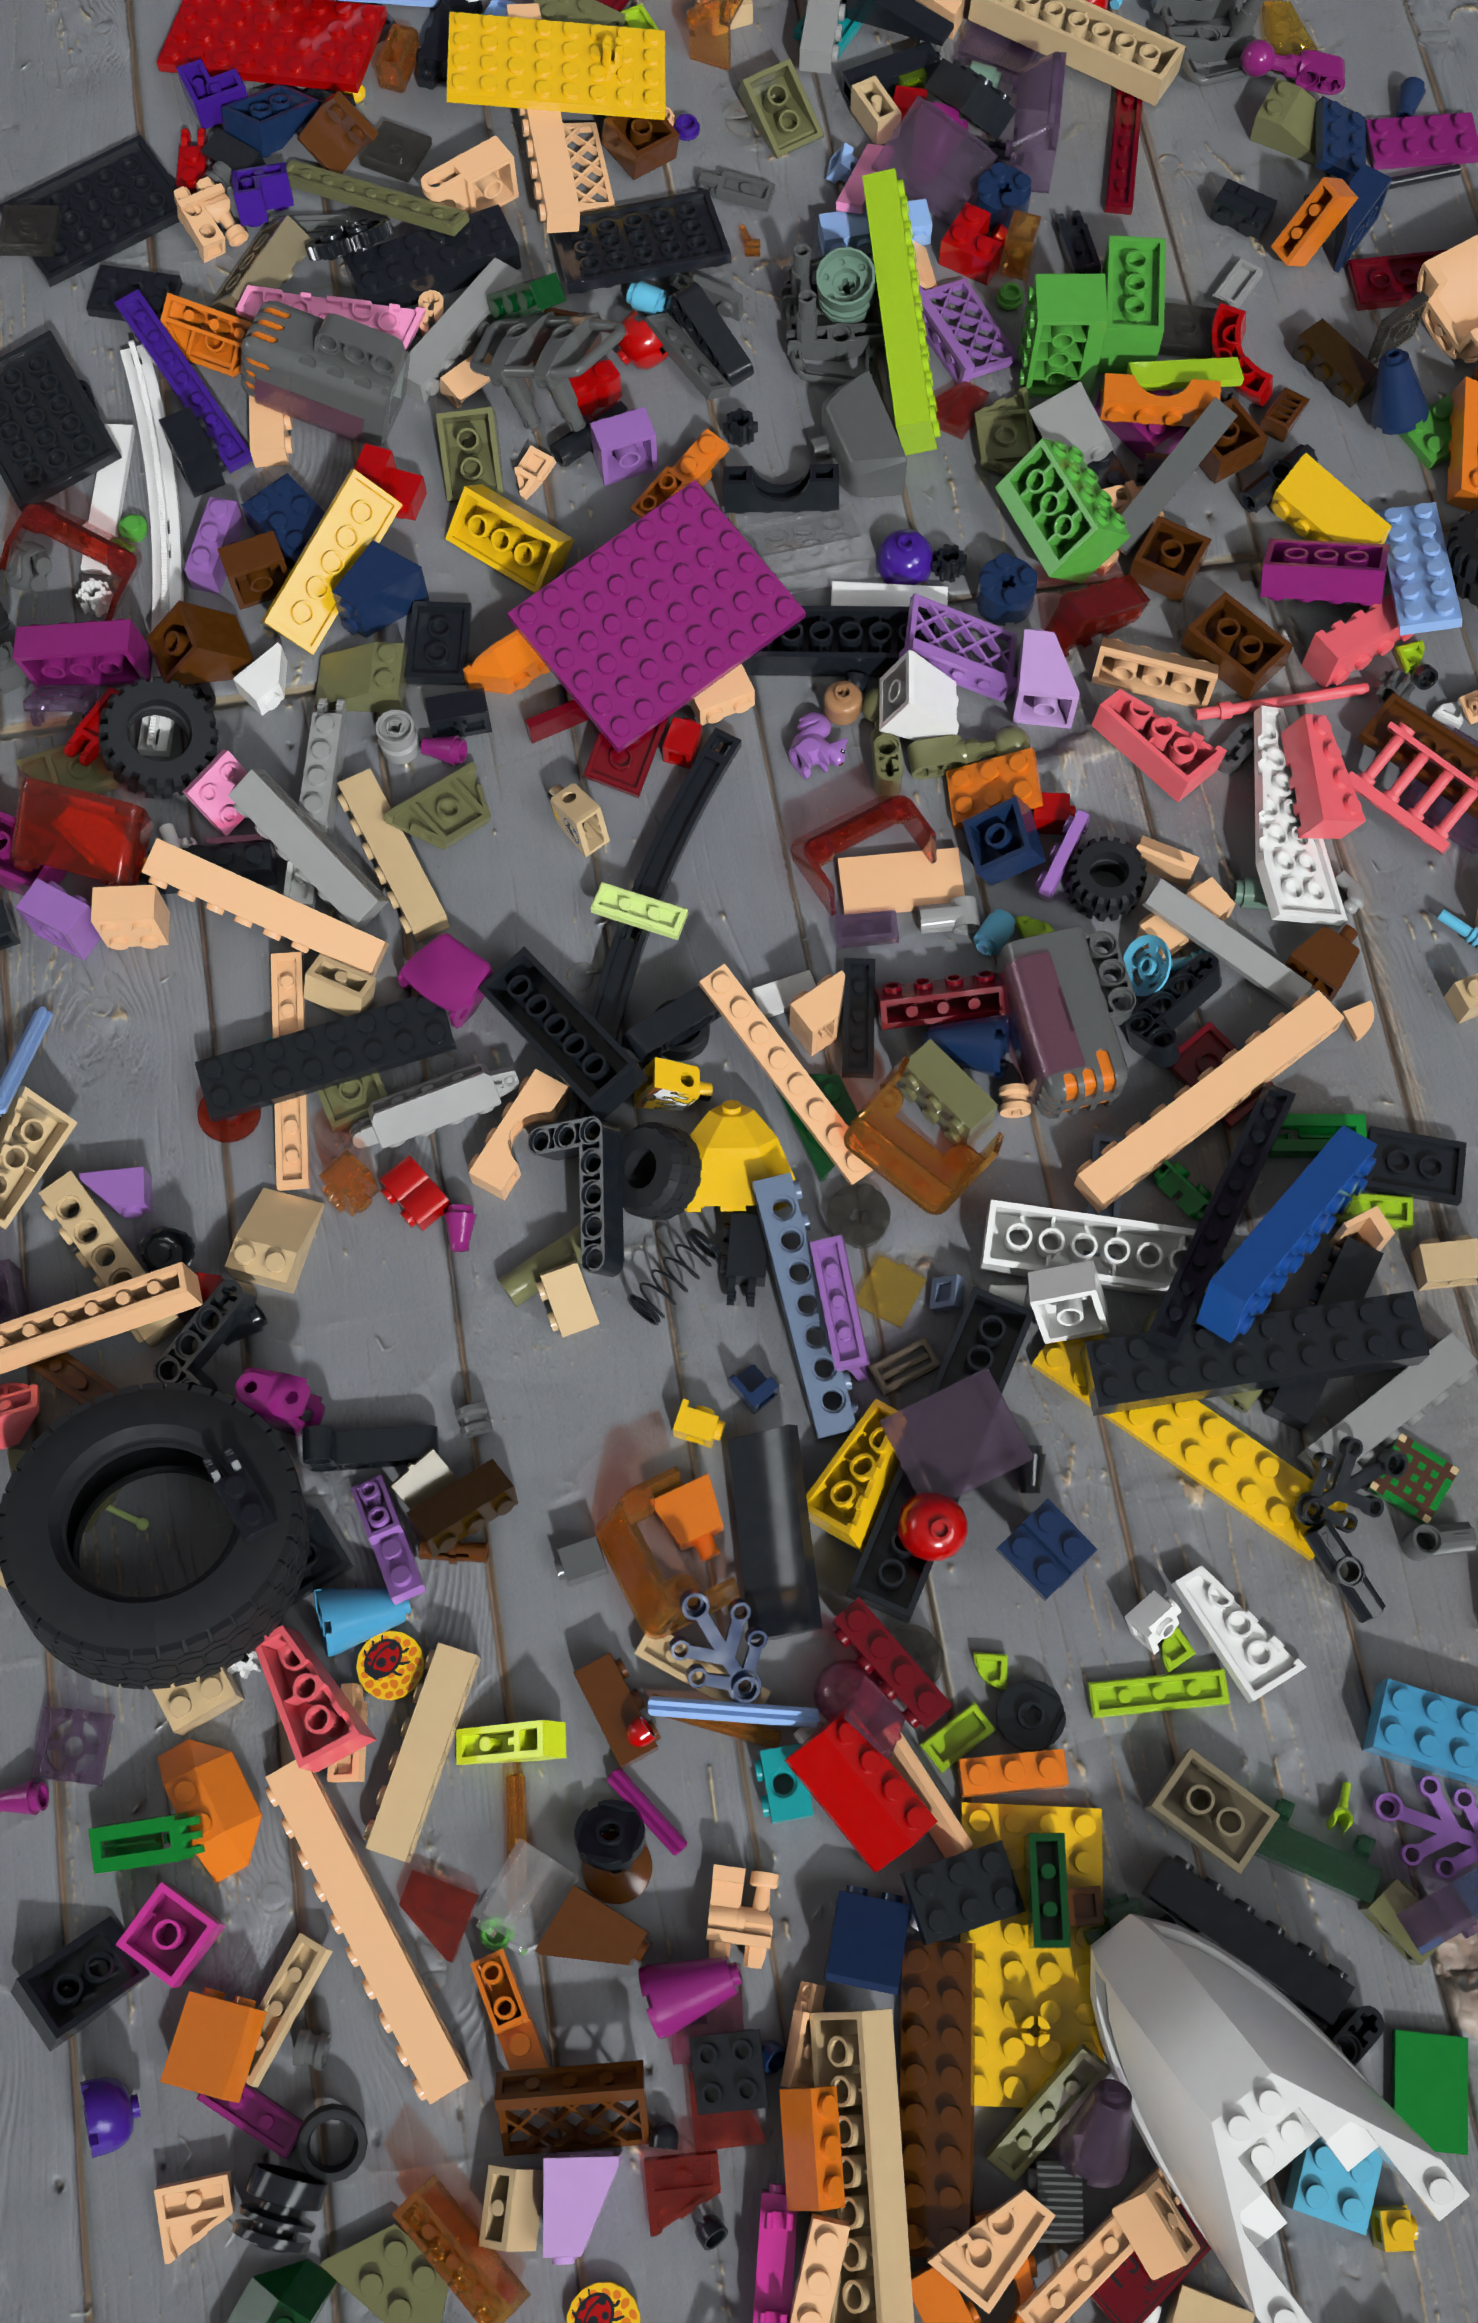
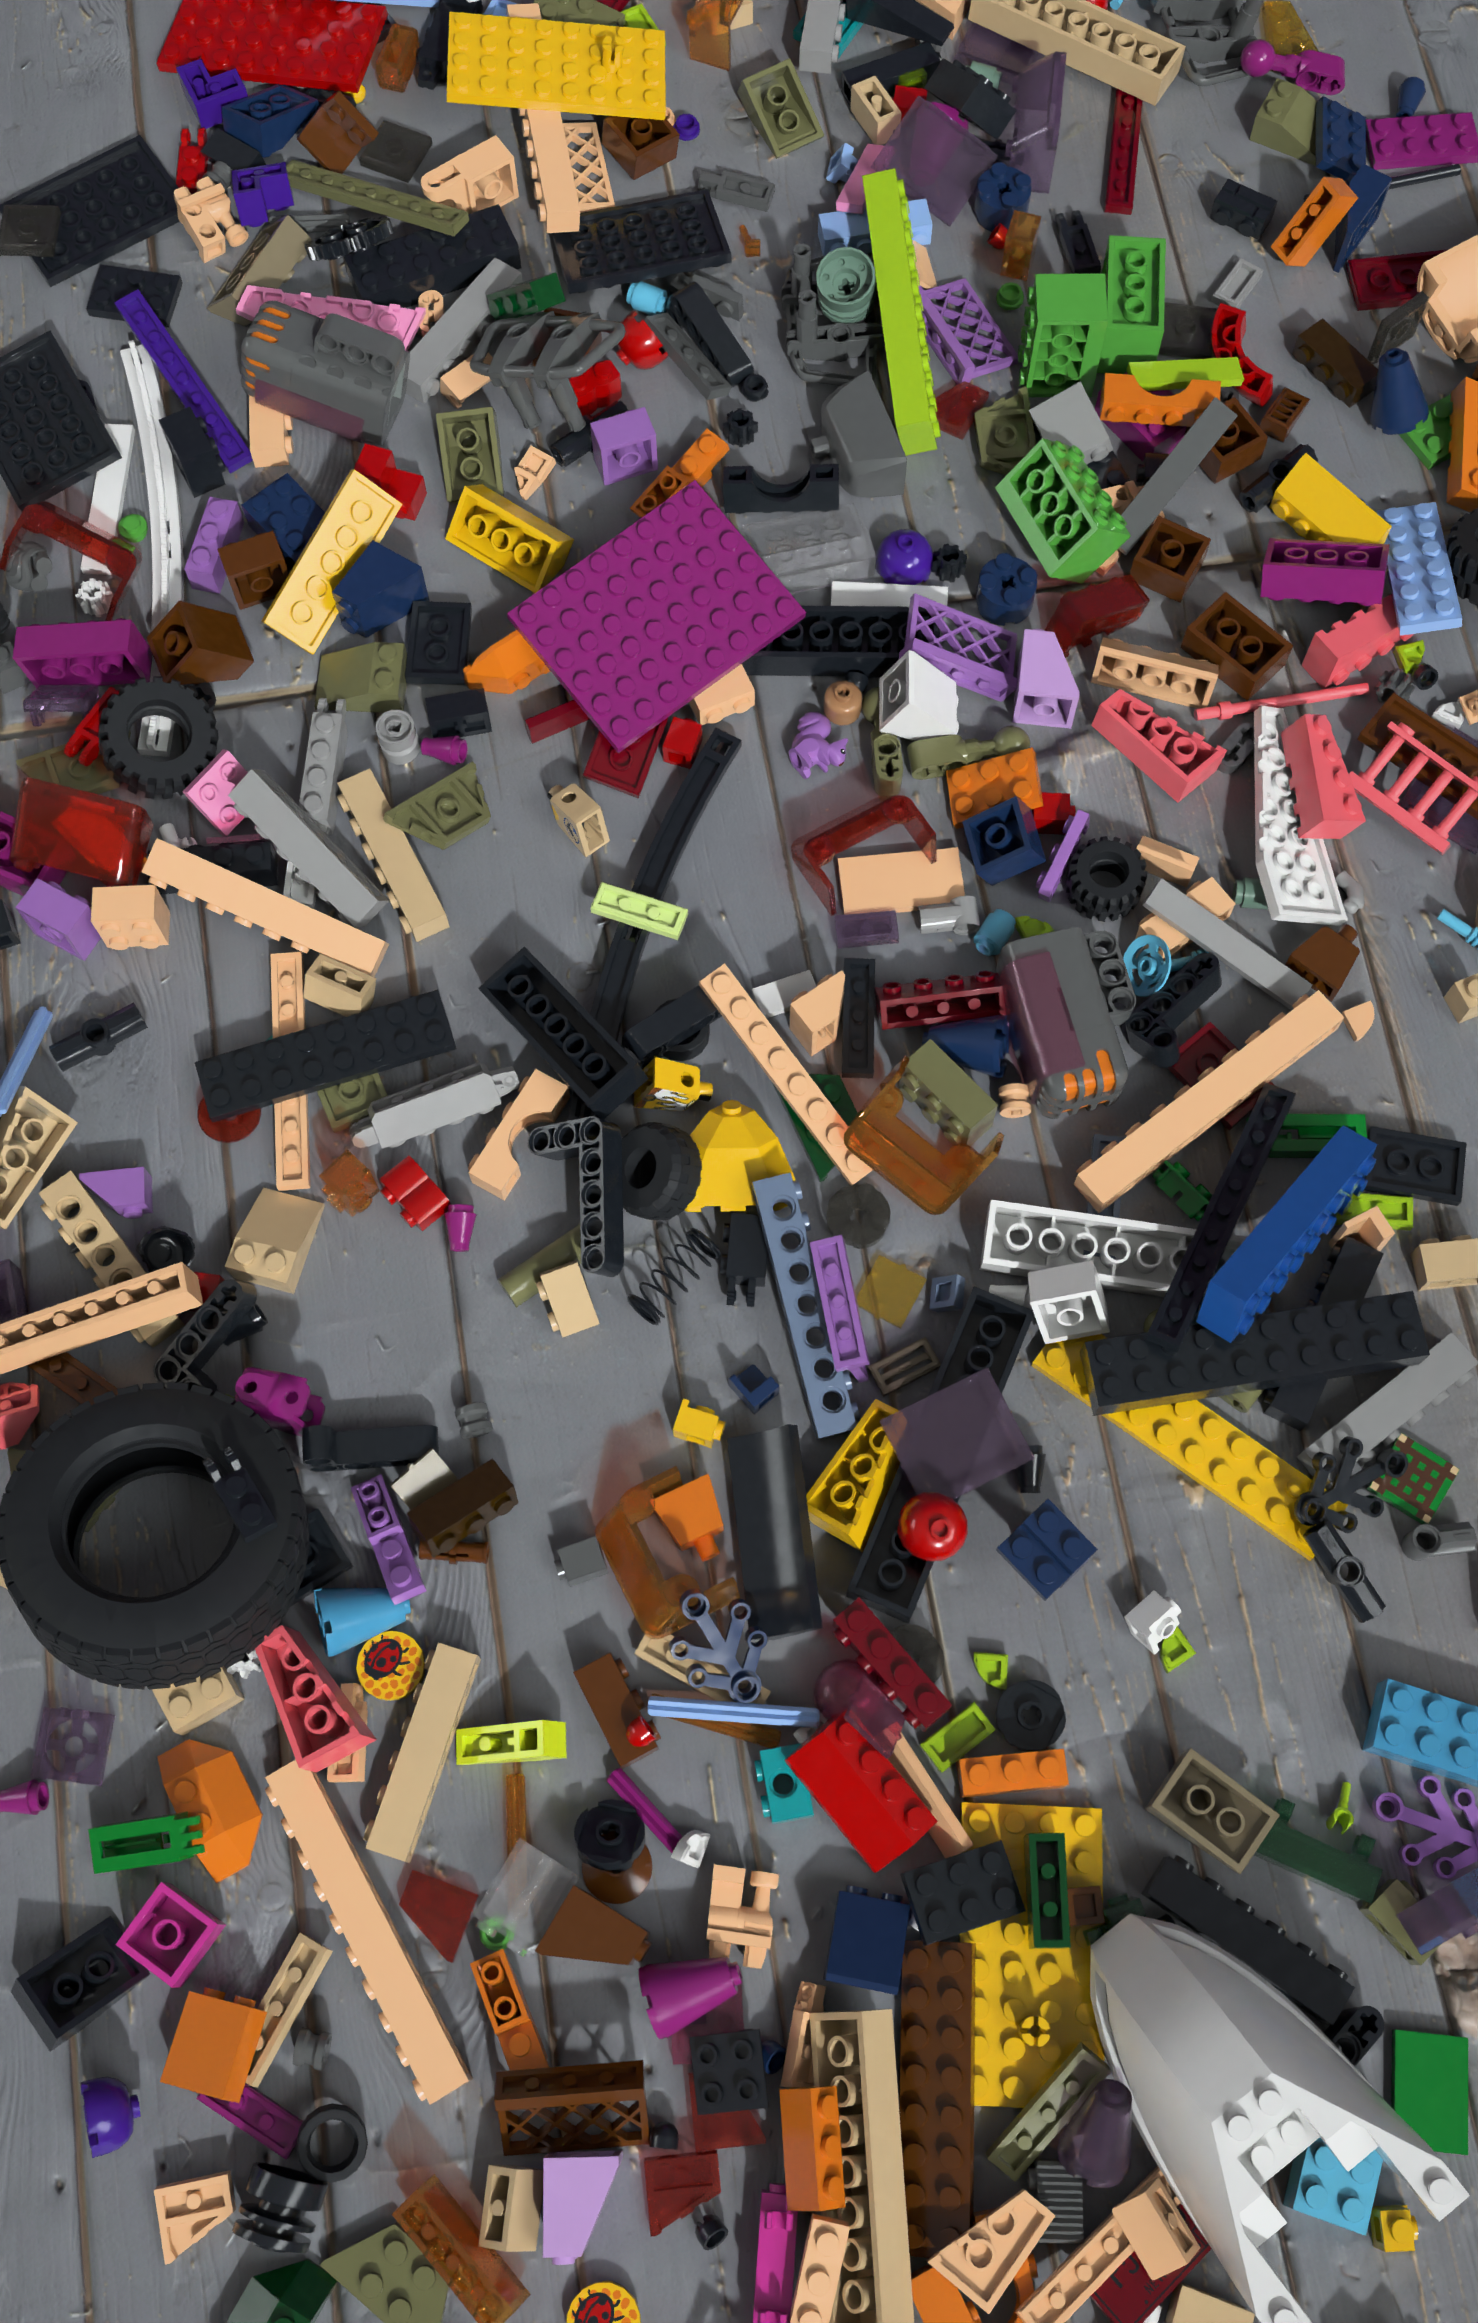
(81, 1046): none -> black piece
(141, 1523): yellowish green hinge -> none
(205, 334): orange wedge -> none
(264, 680): white slope -> none
(447, 976): magenta piece -> none
(691, 1848): none -> white tile
(755, 388): none -> black plate
(969, 248): red brick -> none
(1158, 1693): lime tile -> none
(1245, 1649): white wing -> none

